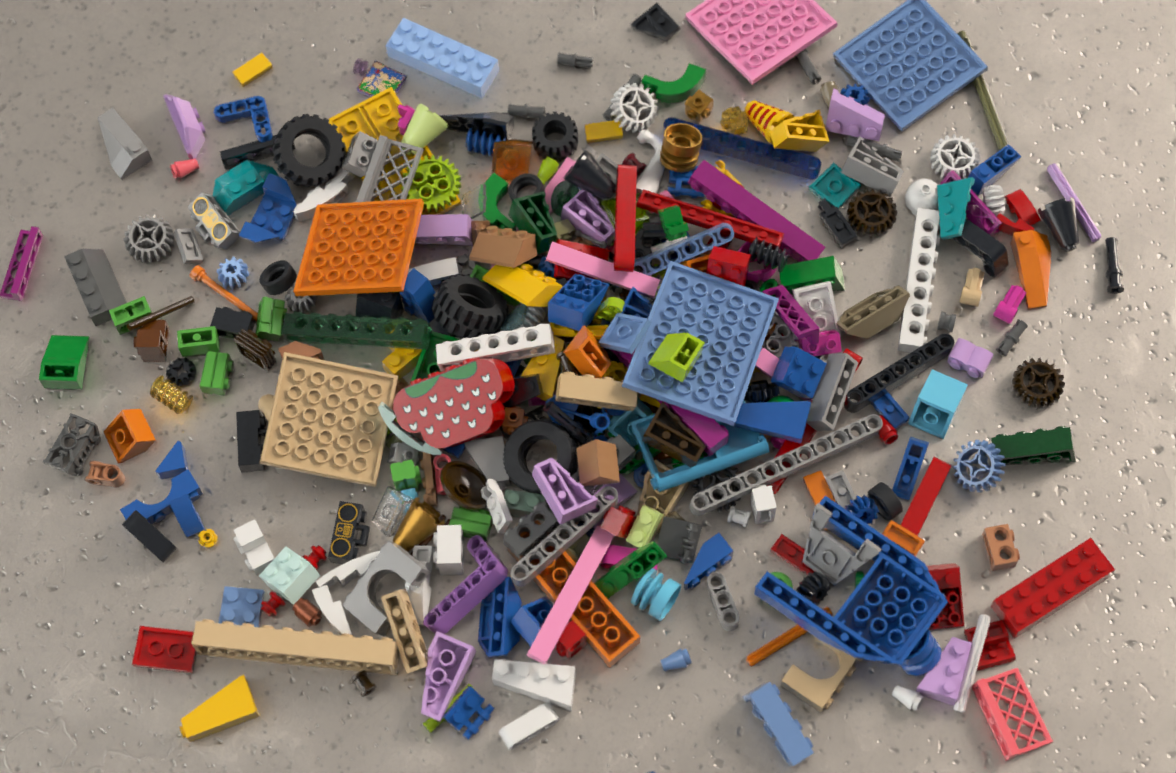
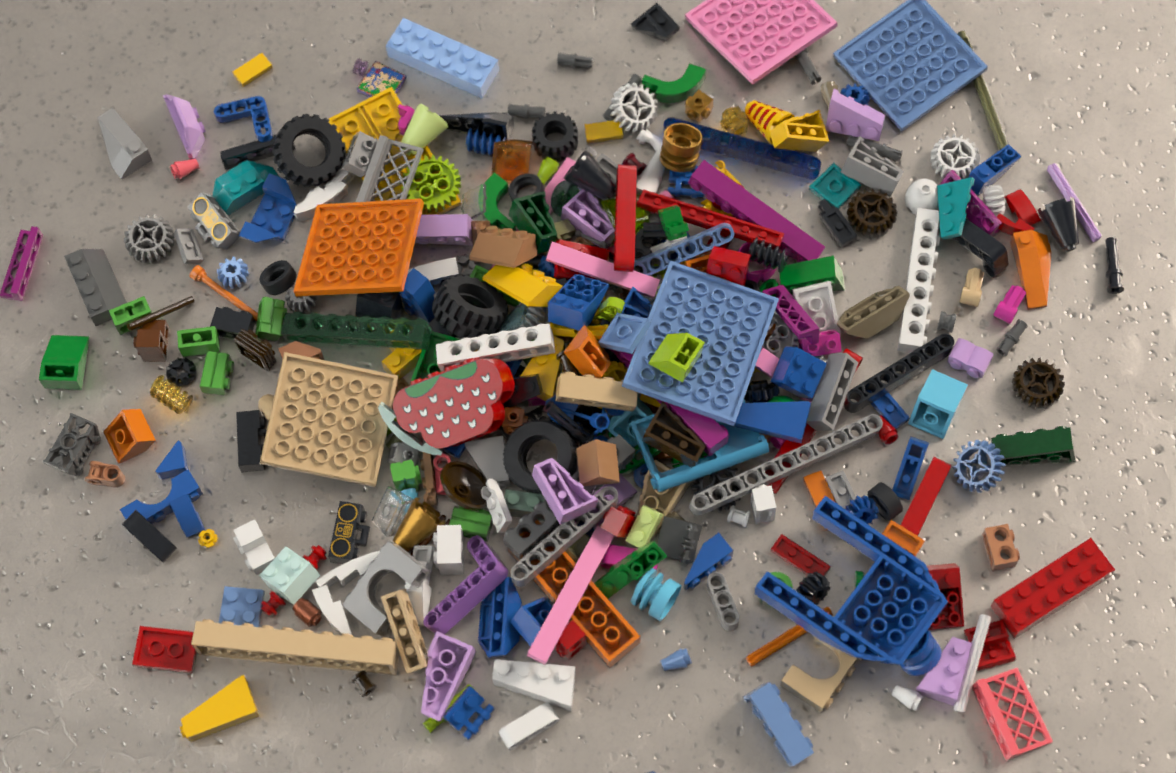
(829, 555): light grey wing -> none

